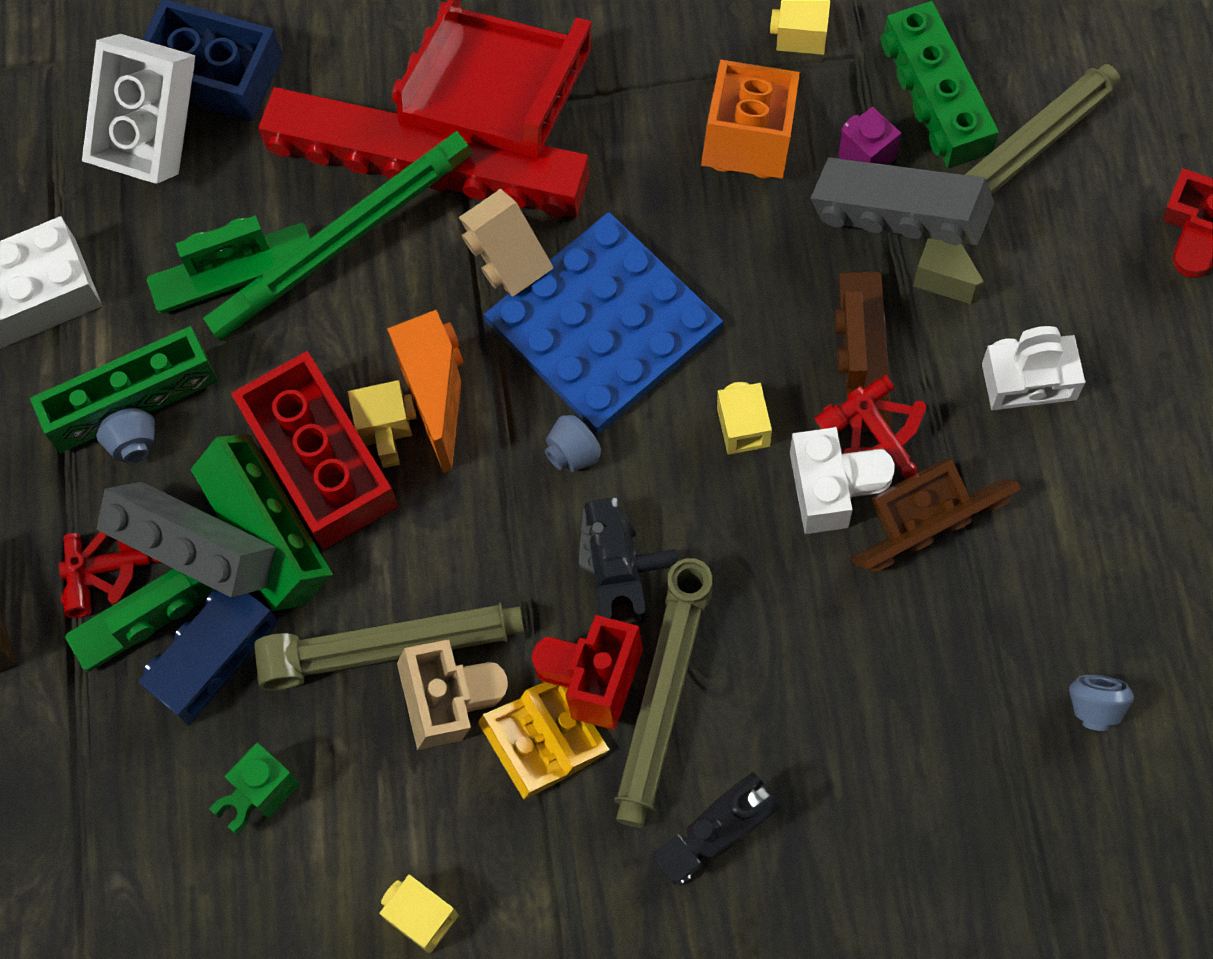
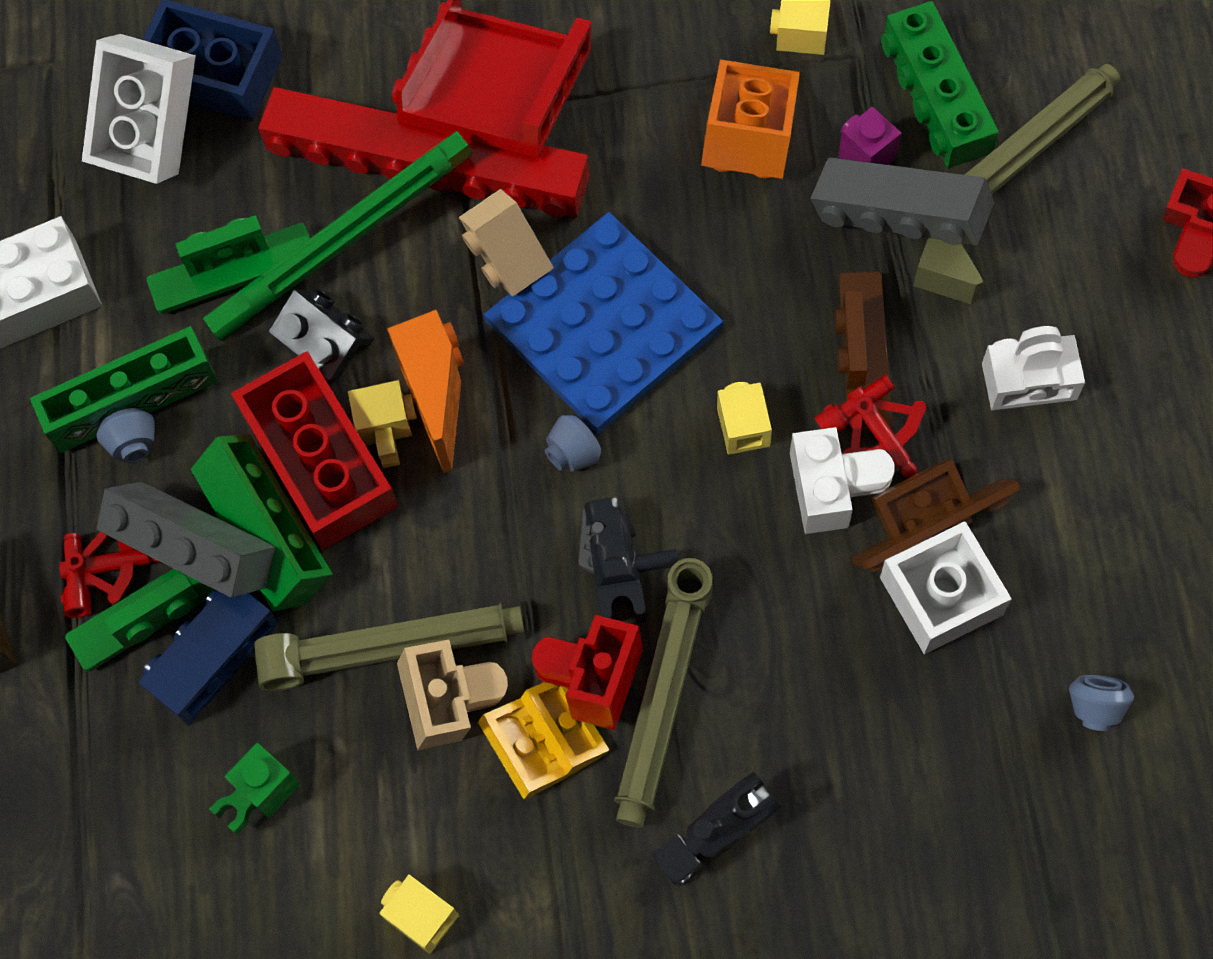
(317, 326): none -> bracket
(944, 587): none -> white brick

